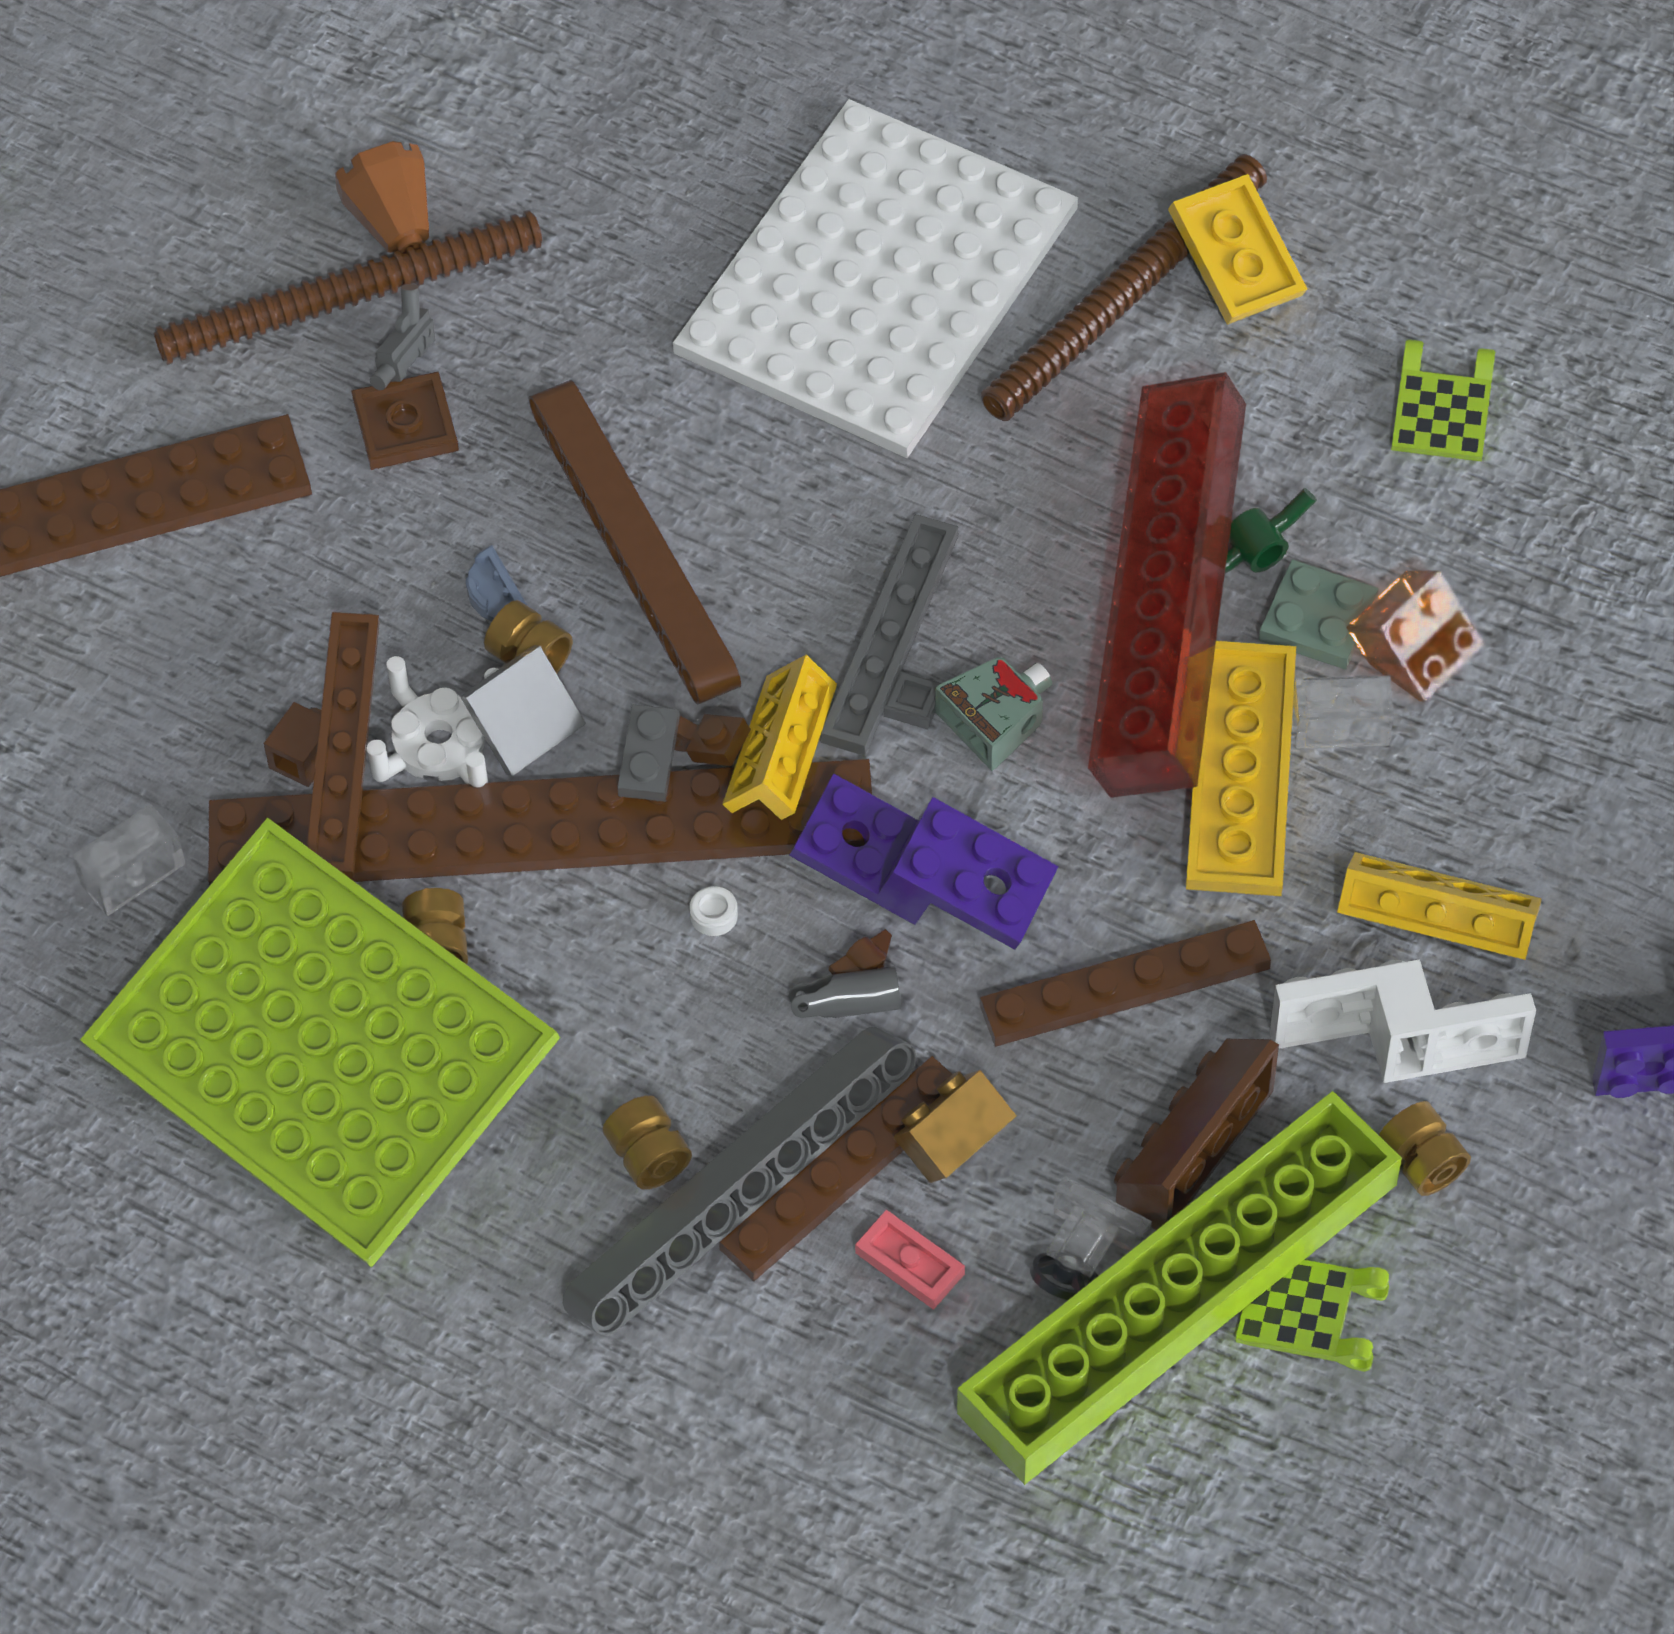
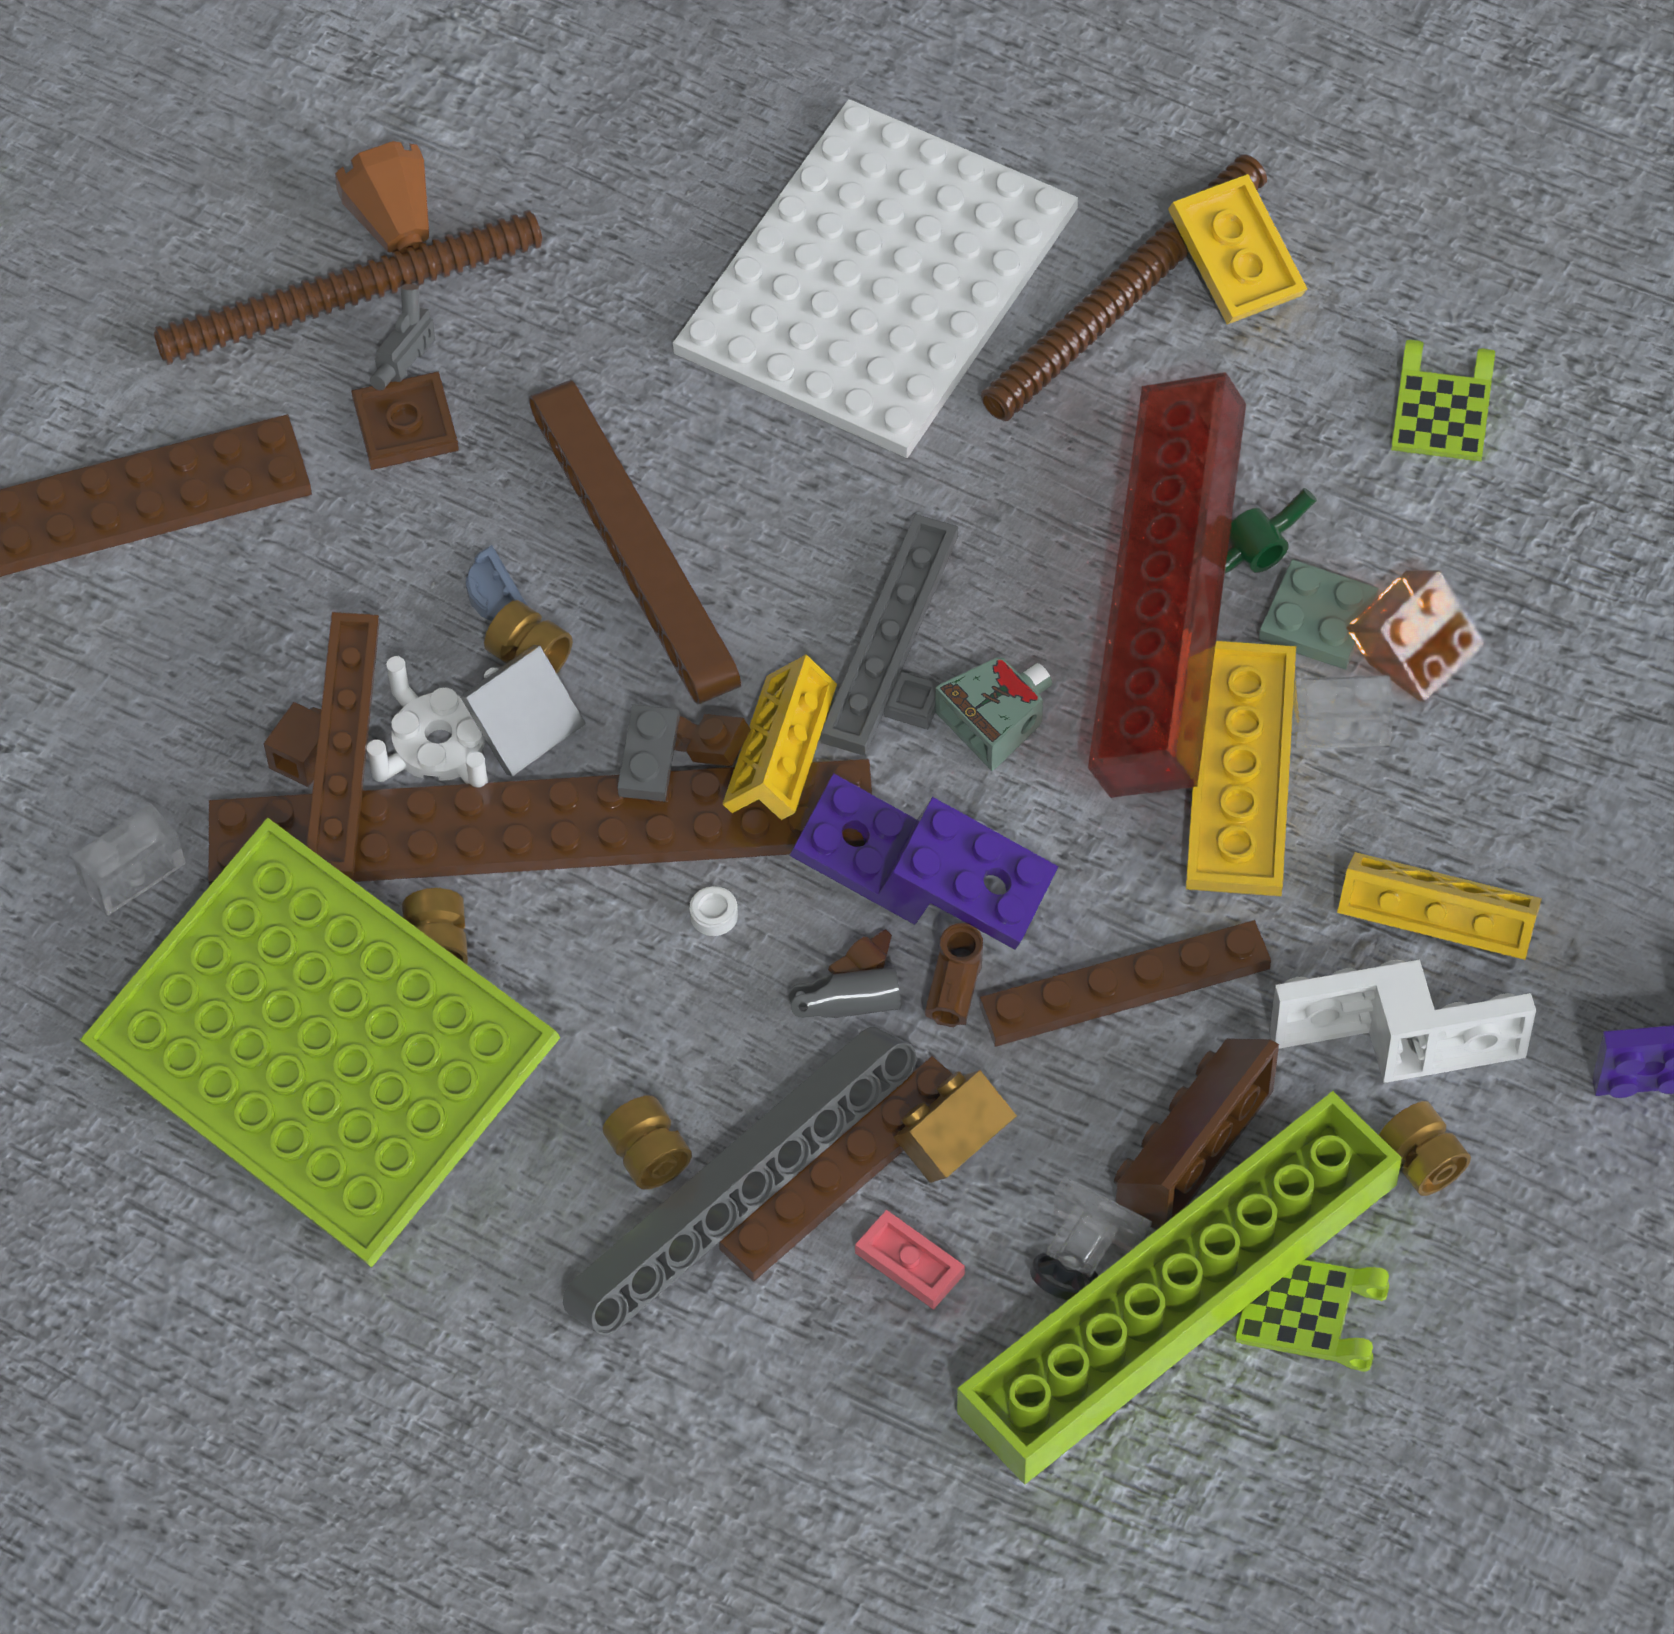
(955, 976): none -> reddish brown piece

